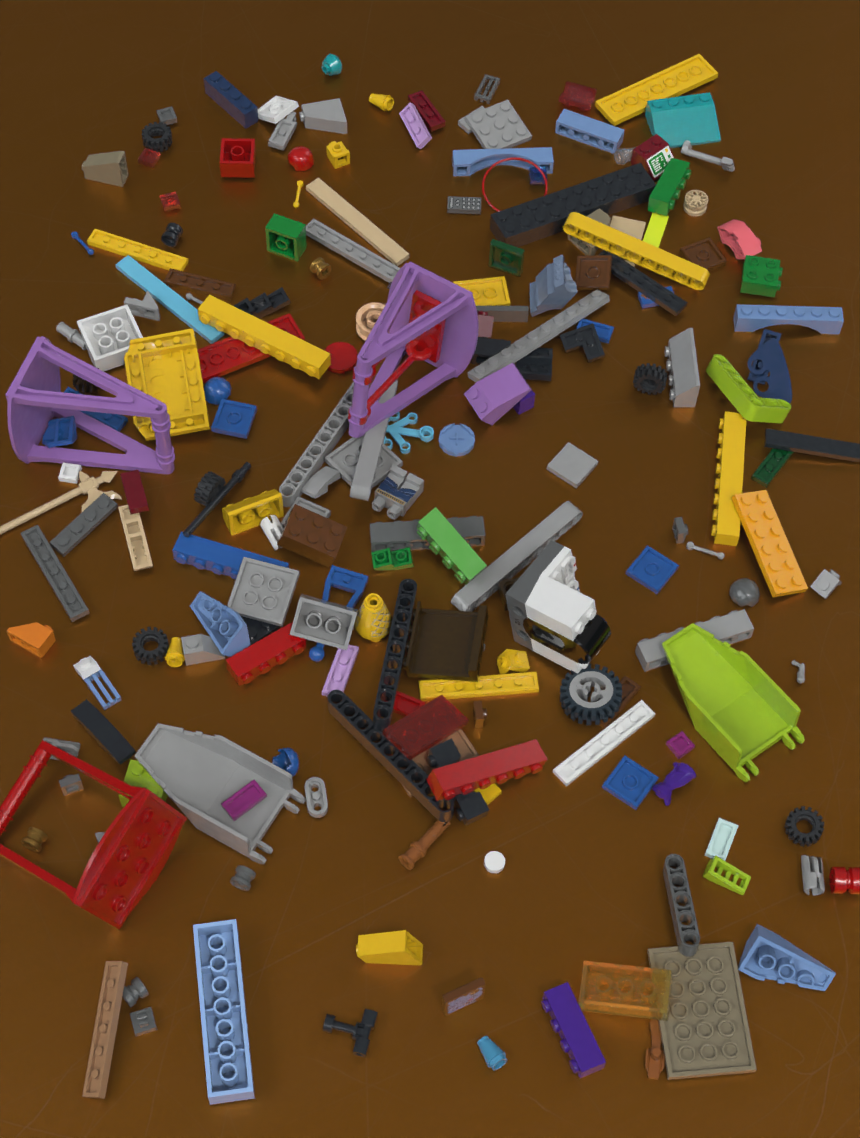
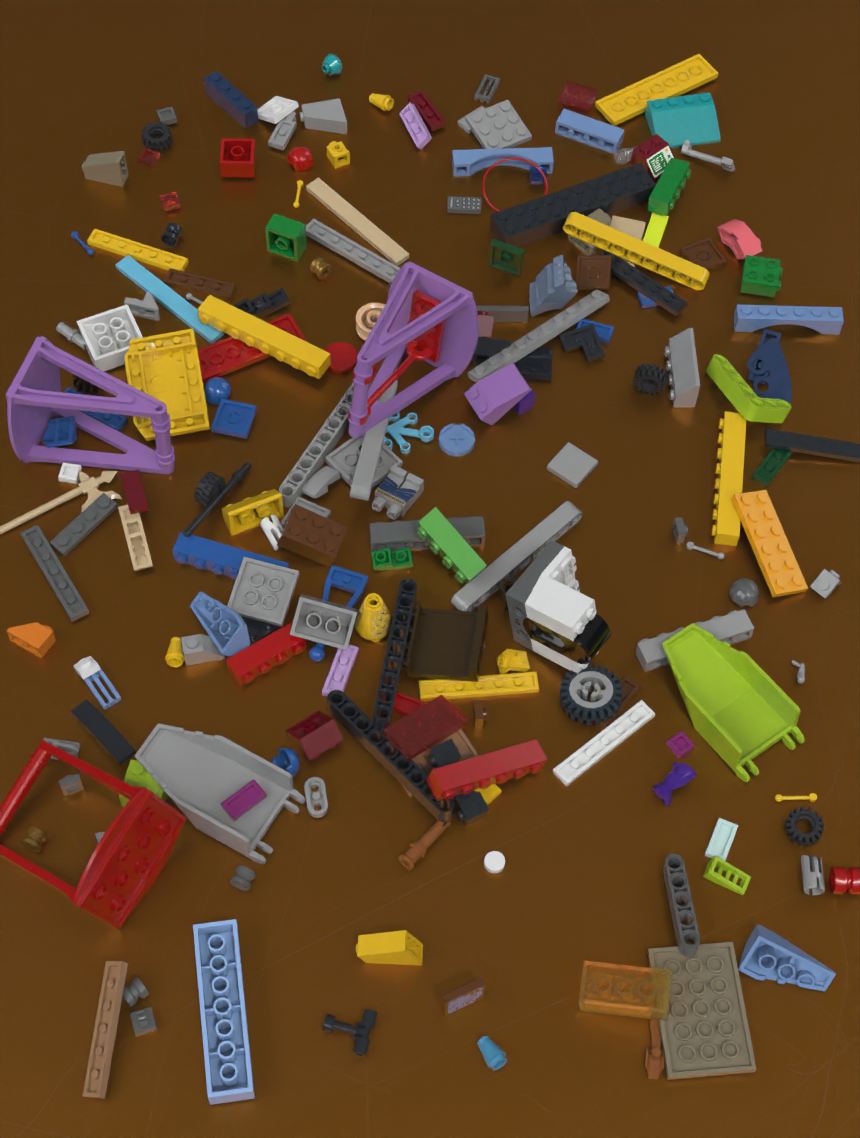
(147, 636): black tyre -> none
(315, 735): none -> dark red slope
(487, 291): yellow plate -> none
(573, 1030): dark purple brick -> none
(630, 782): blue tile -> none
(652, 569): blue tile -> none
(694, 203): tan wheel -> none
(812, 797): none -> yellow hinge

